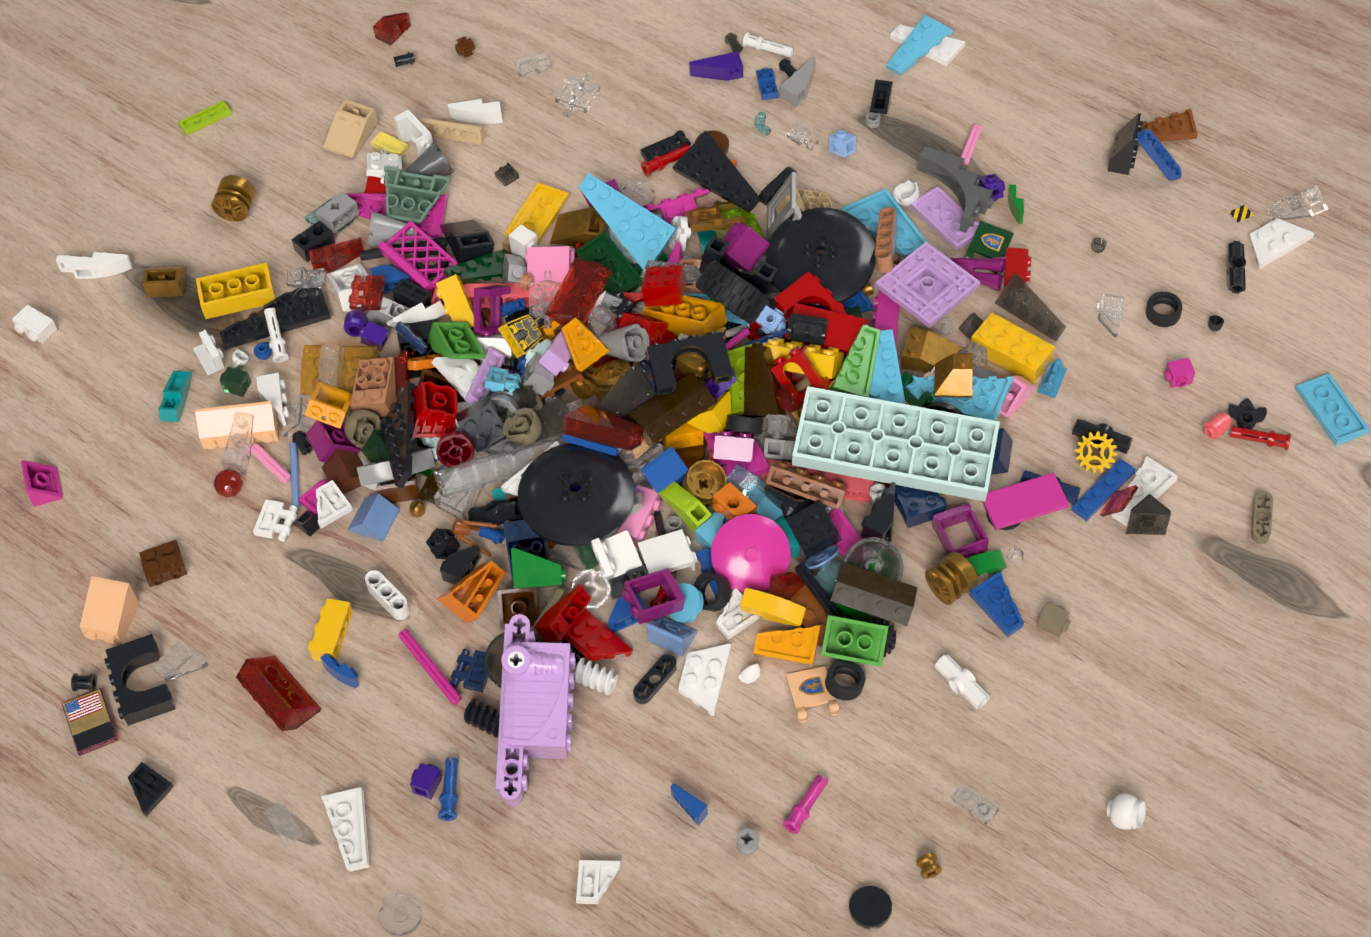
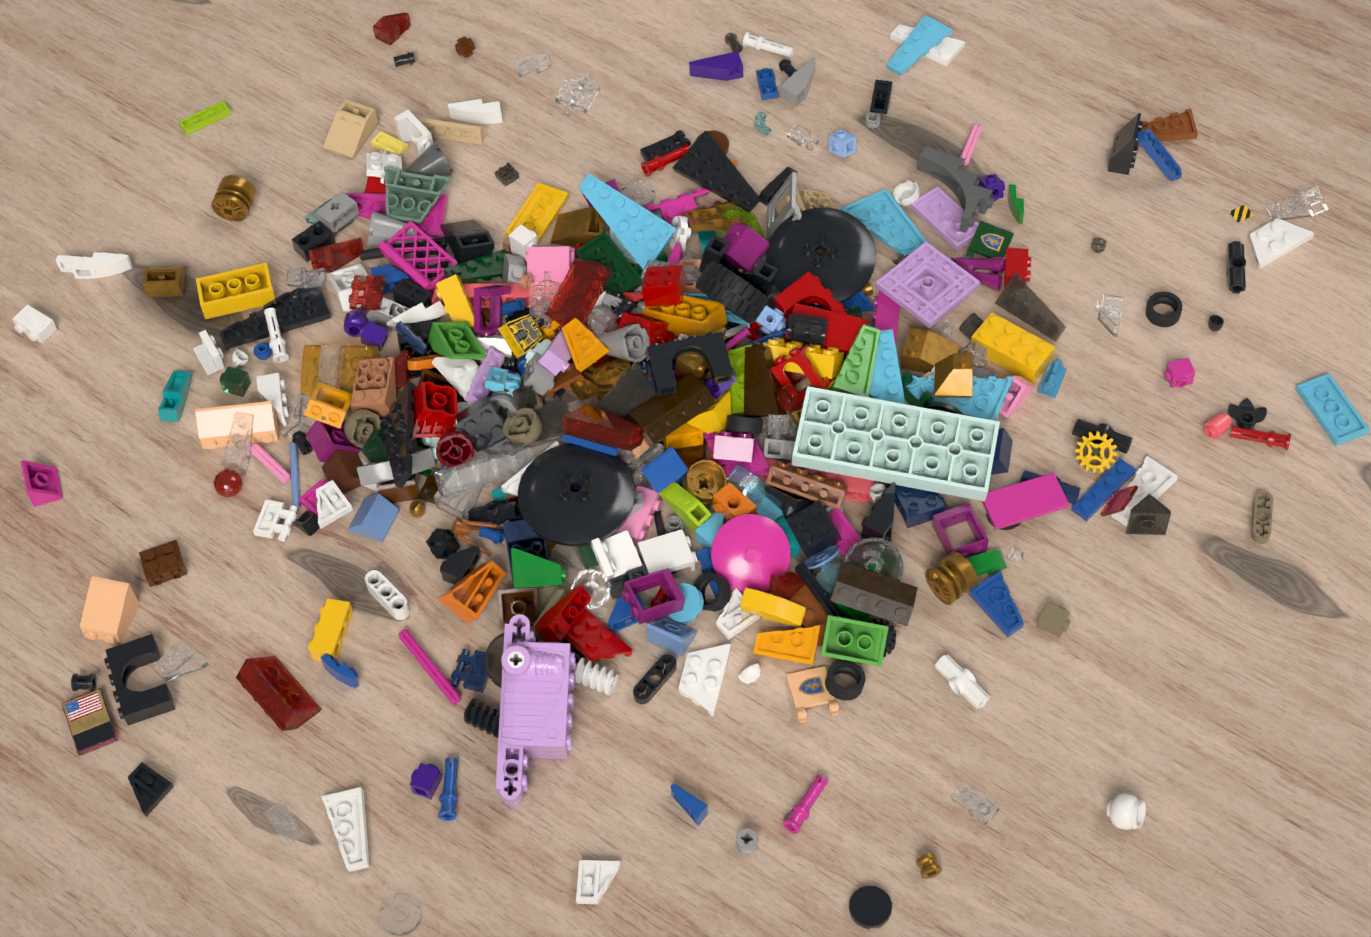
(886, 240): nougat beam -> none

